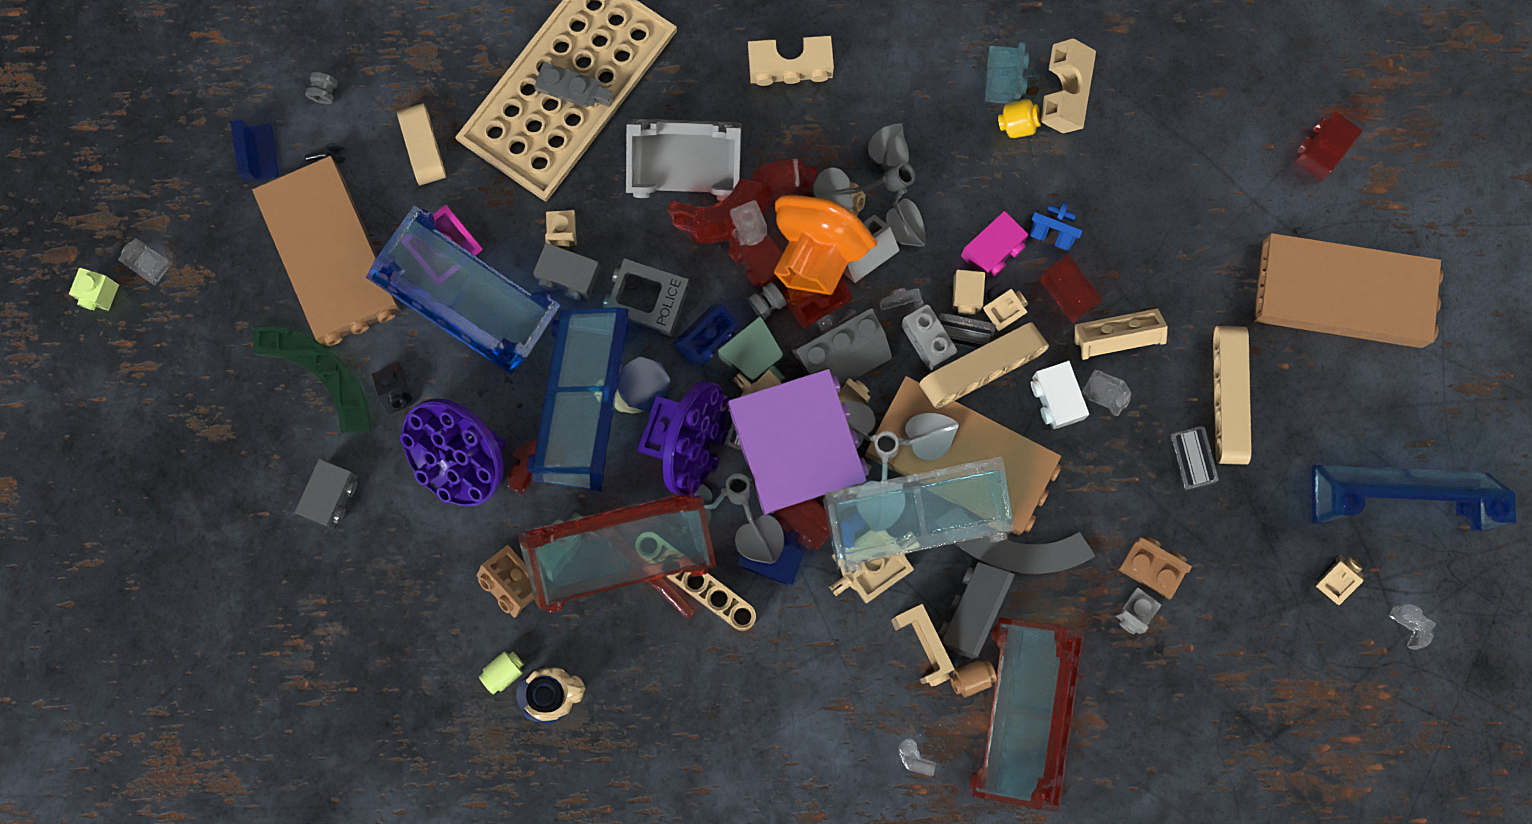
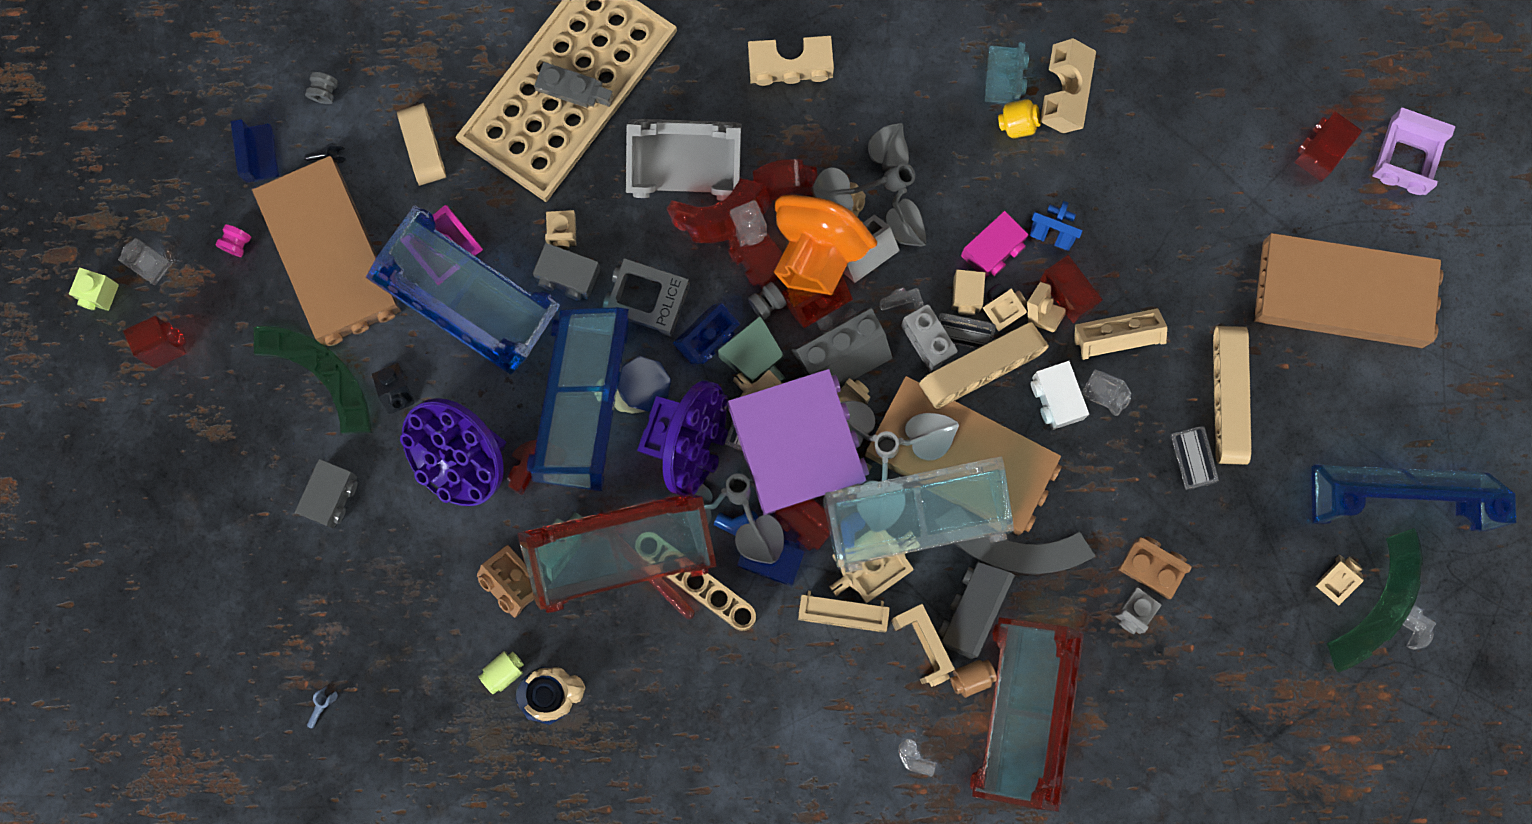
(155, 341): none -> clear red brick
(233, 240): none -> dark pink wheel
(321, 702): none -> sand blue hand
(732, 525): none -> blue arm
(843, 613): none -> tan container
(1042, 310): none -> tan bracket
(1392, 607): none -> clear green tile
(1417, 132): none -> lavender window

